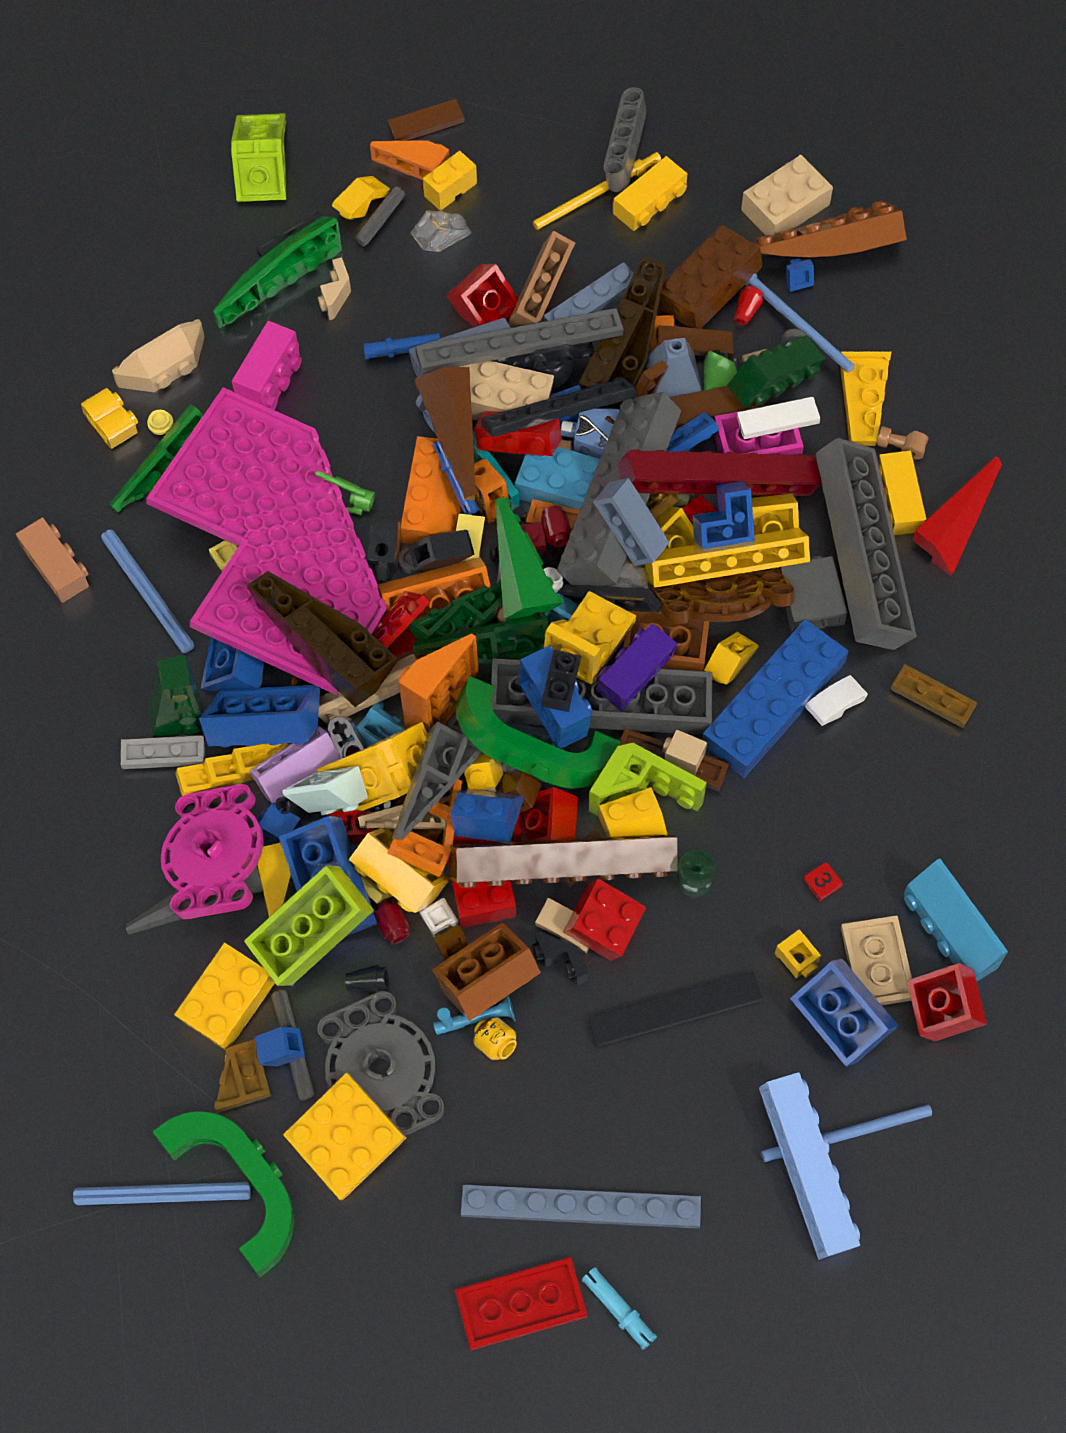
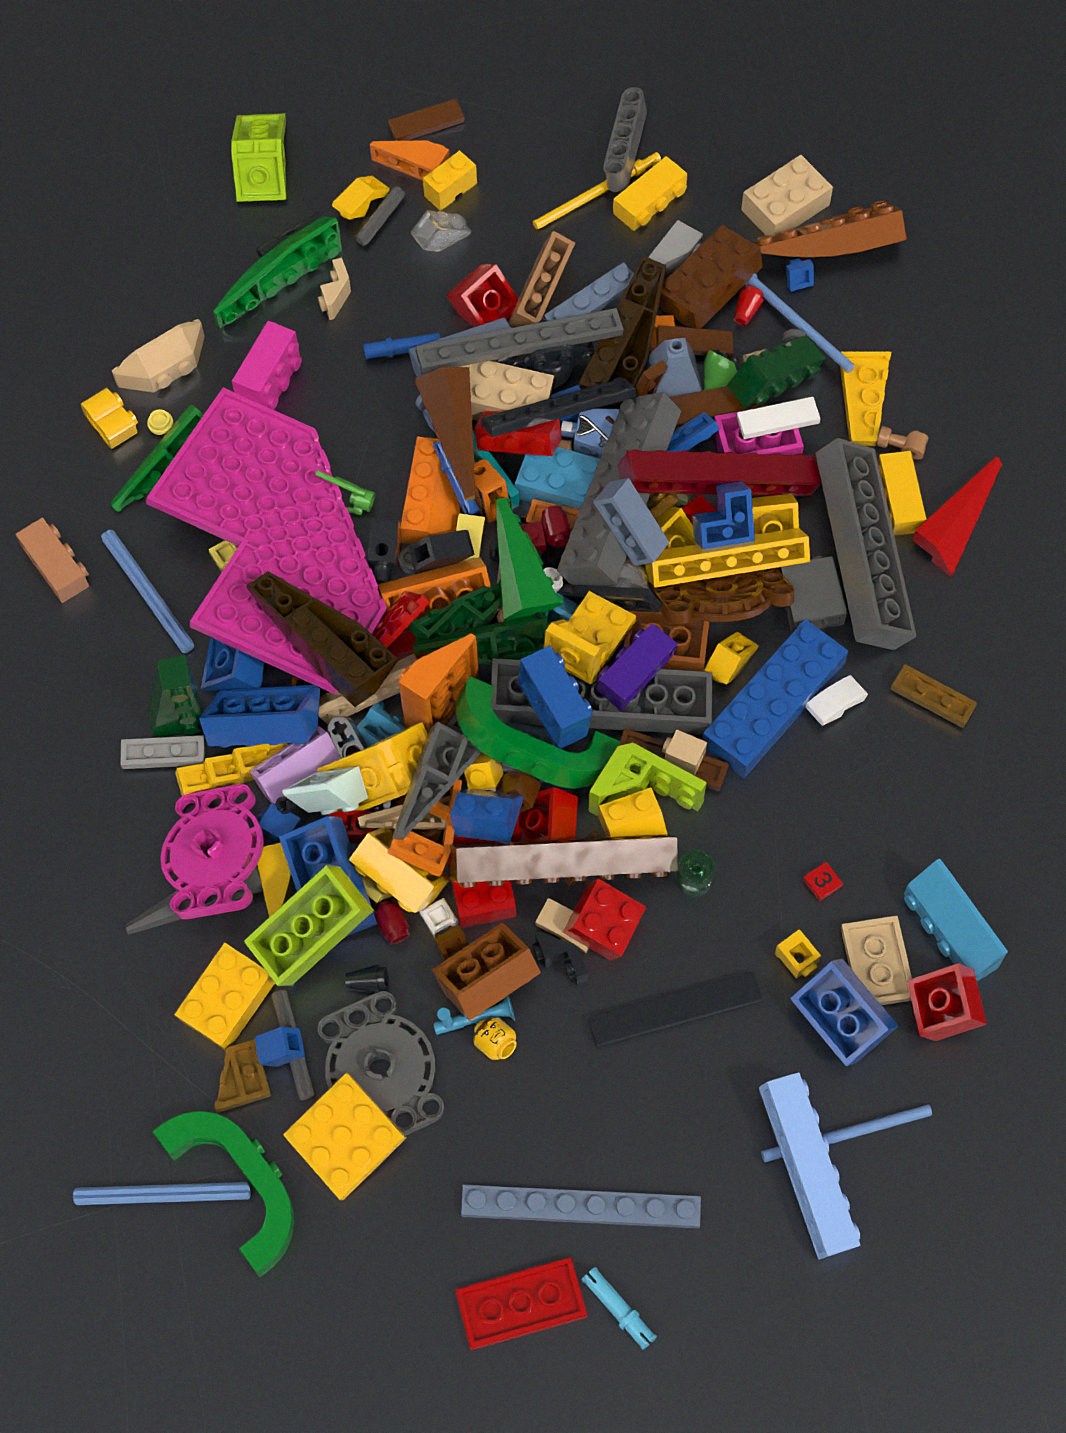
(561, 680): black slope -> none
(677, 246): none -> light grey slope

